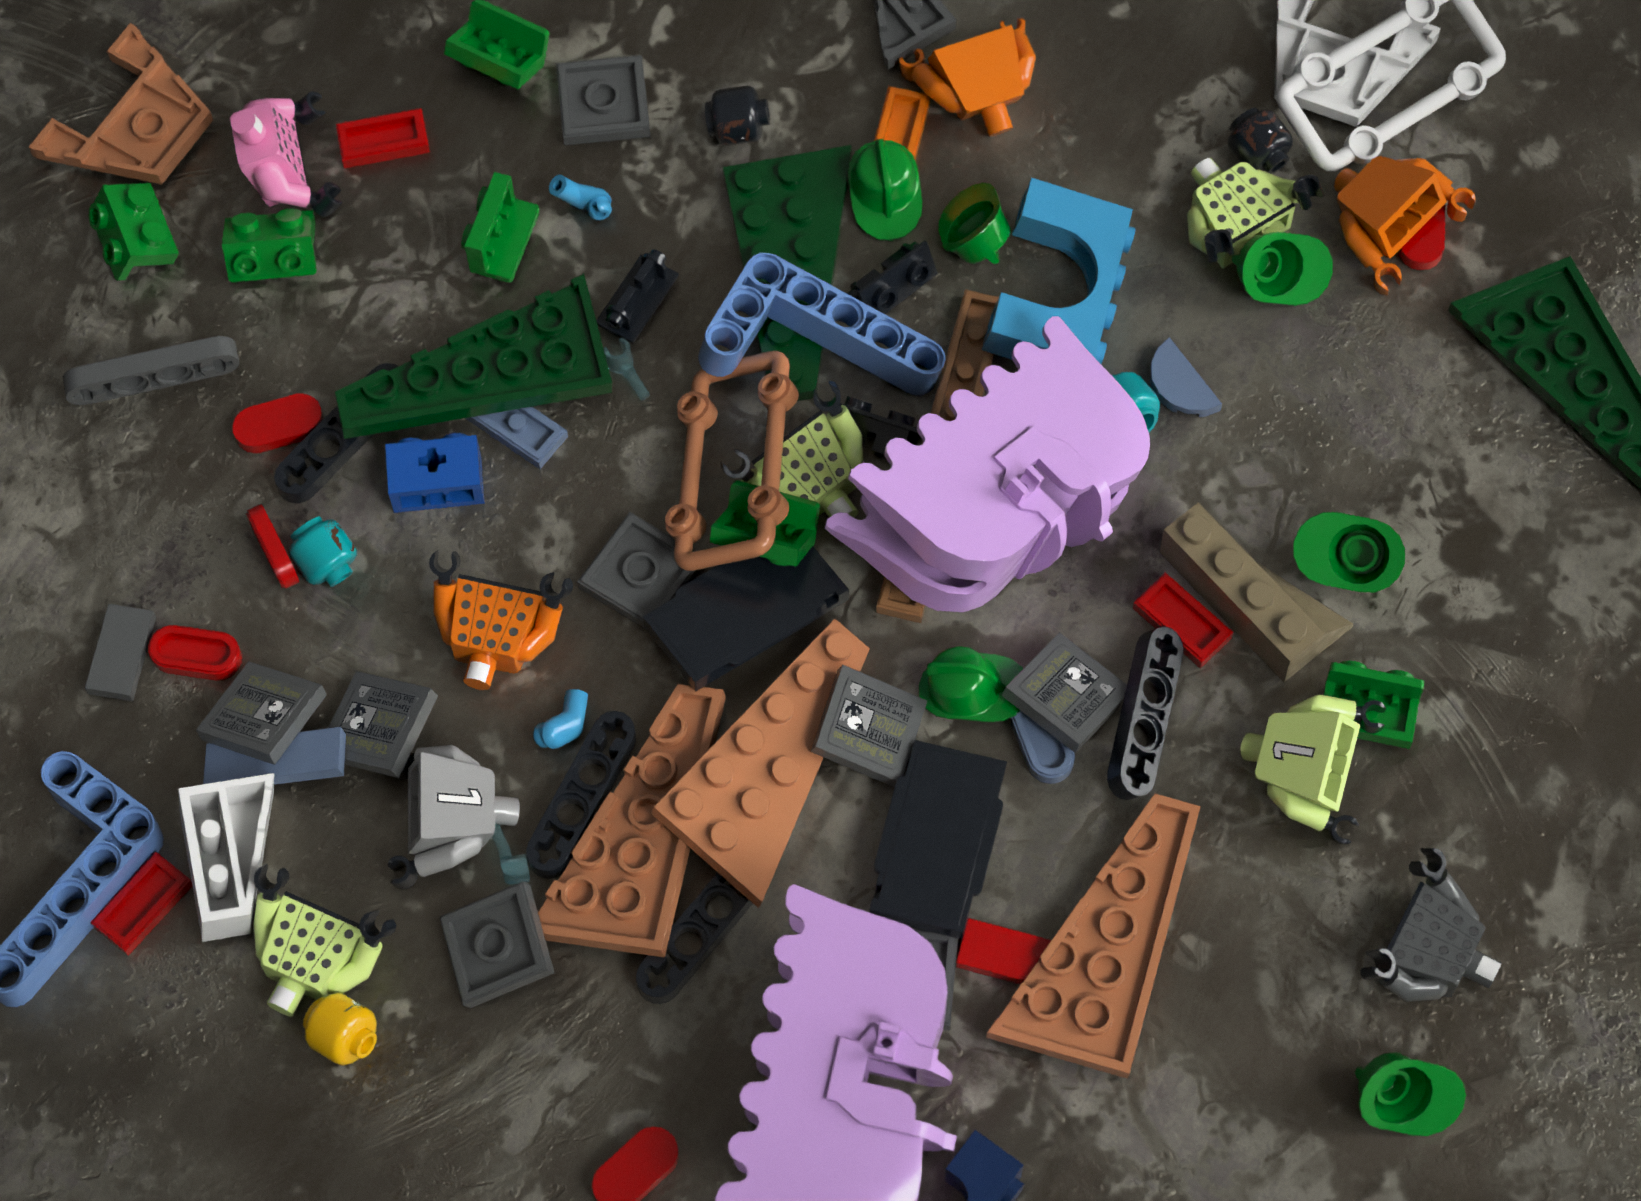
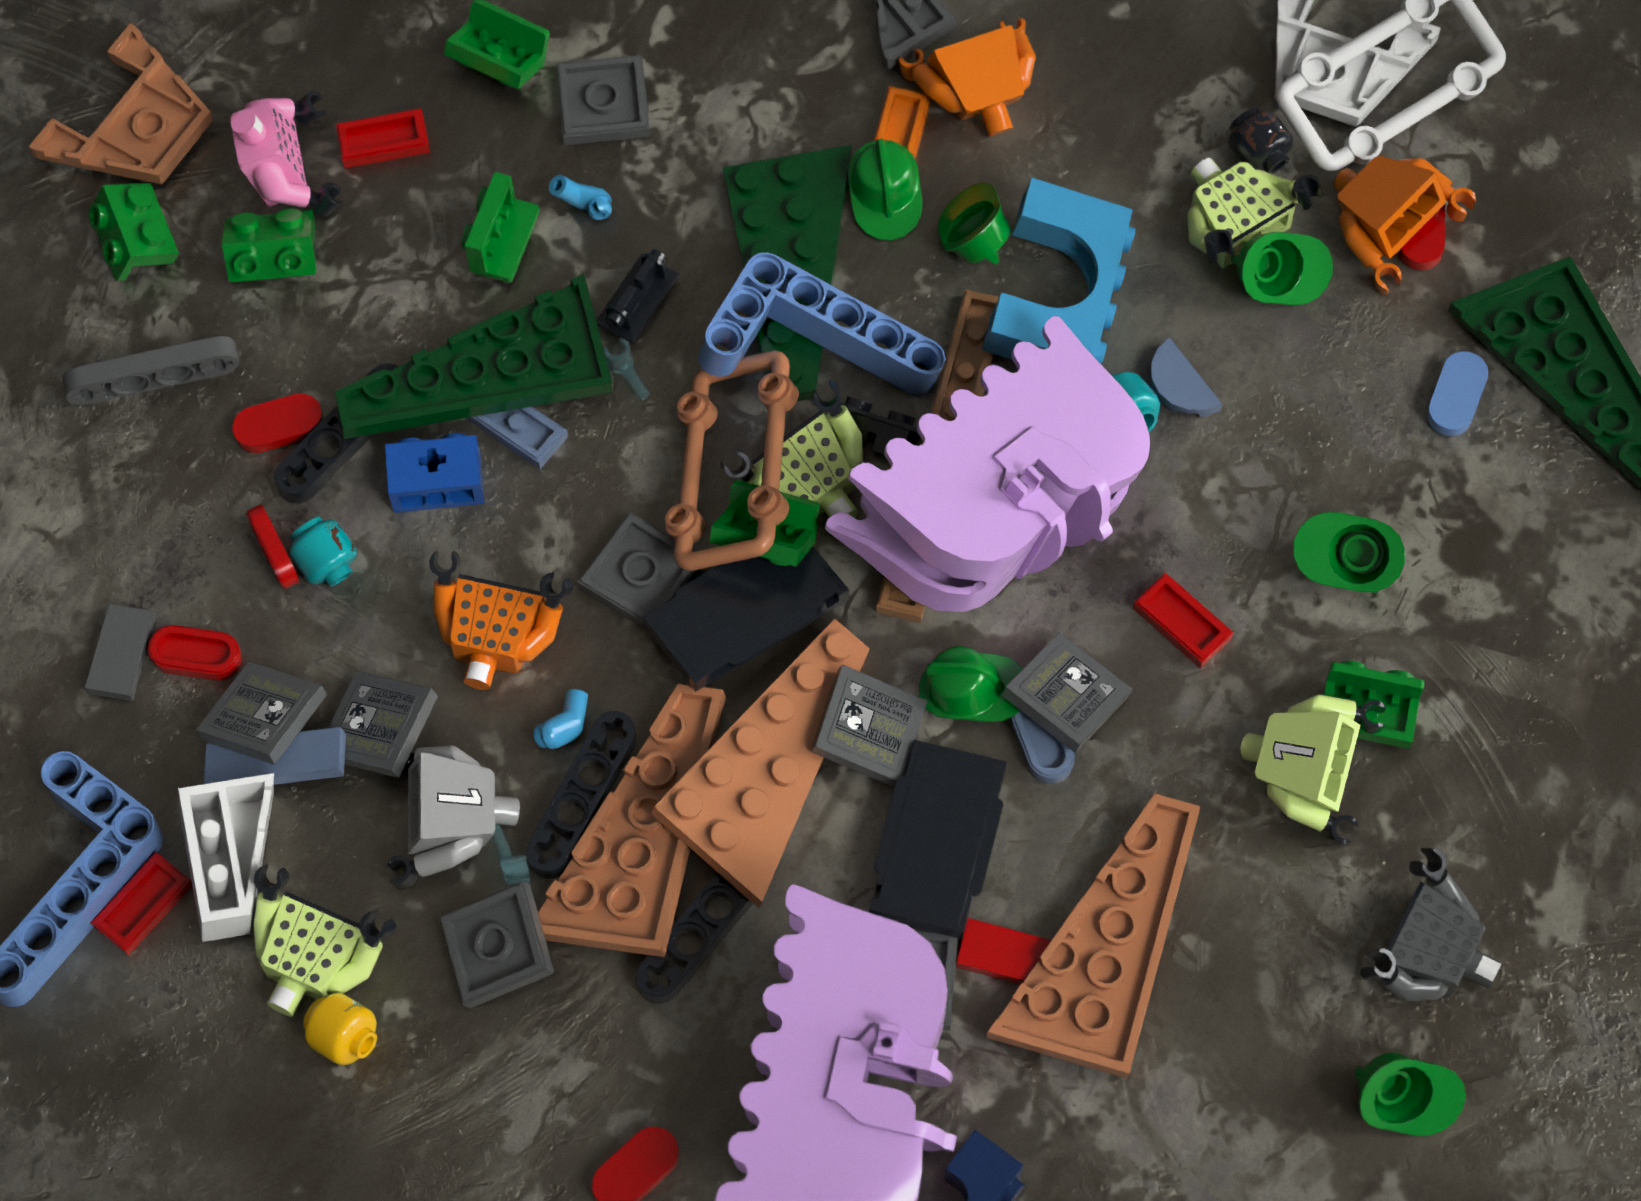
(736, 115): black head -> none
(902, 276): black hinge -> none
(1152, 716): black beam -> none
(1260, 606): dark tan wedge -> none
(1457, 393): none -> medium blue tile

